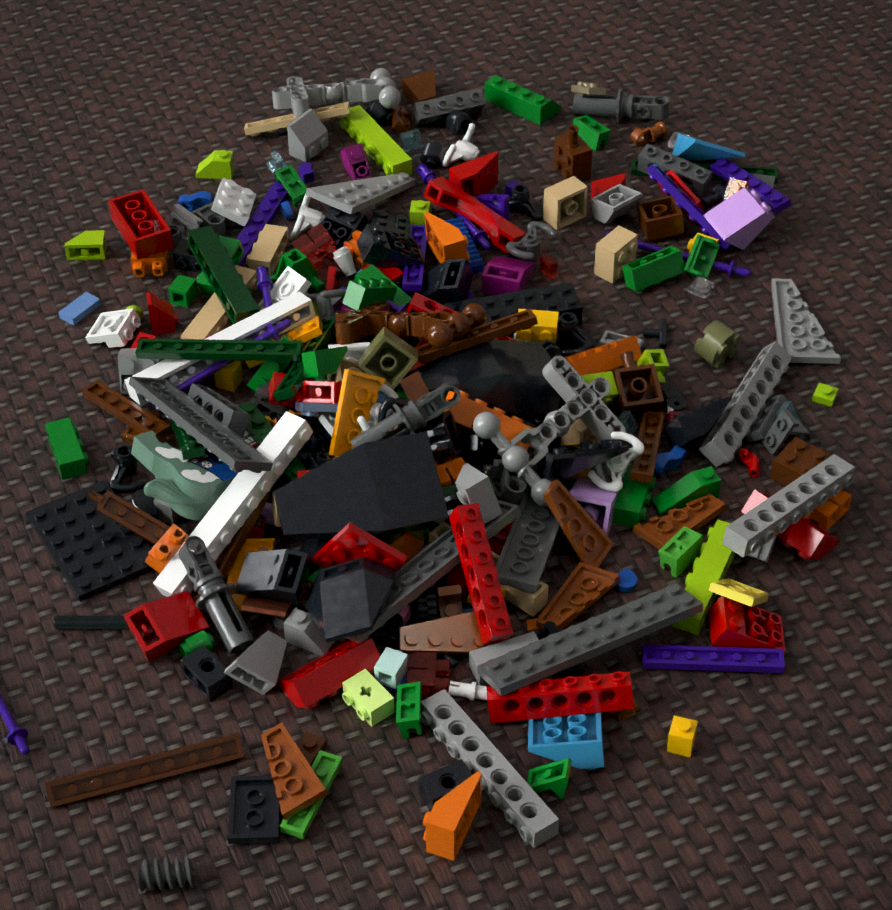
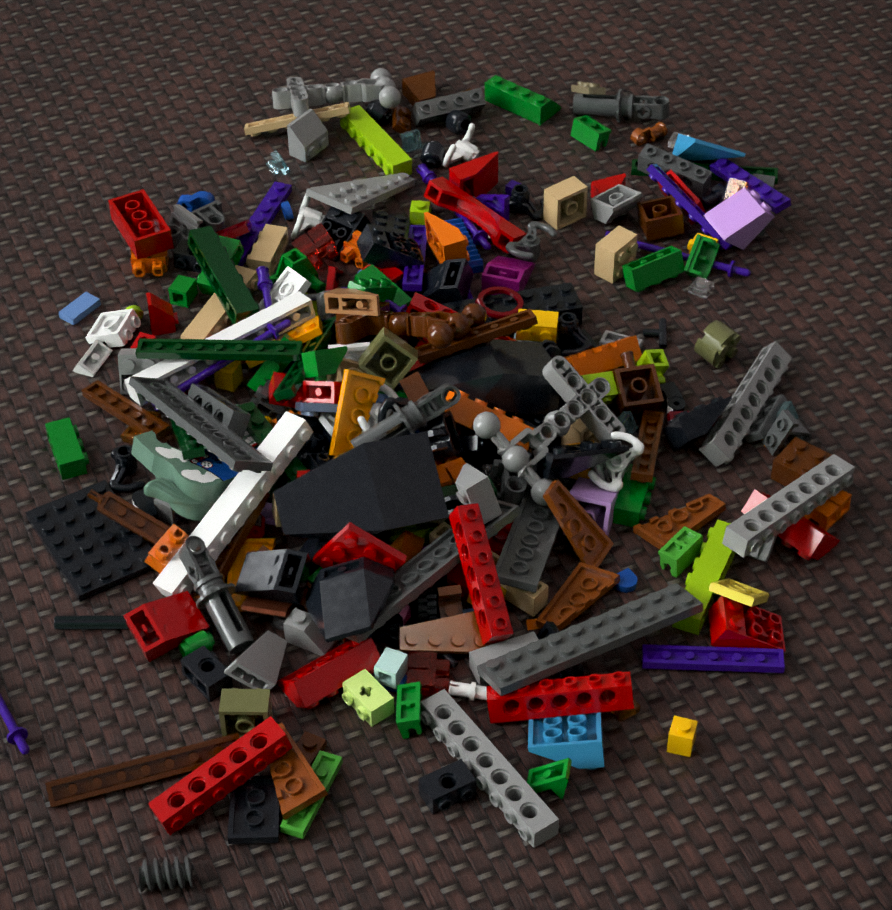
(87, 246): lime slope -> none
(93, 359): none -> white slope
(217, 165): lime slope -> none
(220, 775): none -> red brick
(233, 201): white plate -> none
(236, 230): none -> dark red plate
(243, 709): none -> olive brick
(292, 183): green hinge -> none
(306, 172): dark purple piece -> none
(344, 260): white cone -> none
(351, 302): none -> medium nougat slope
(355, 162): magenta slope -> none
(452, 818): orange slope -> none
(504, 290): none -> dark red piece
(548, 266): clear red plate -> none
(572, 155): reddish brown brick -> none
(669, 460): blue piece -> none
(688, 489): green slope -> none
(750, 460): red arm -> none
(797, 328): light grey wing -> none
(825, 394): lime plate -> none

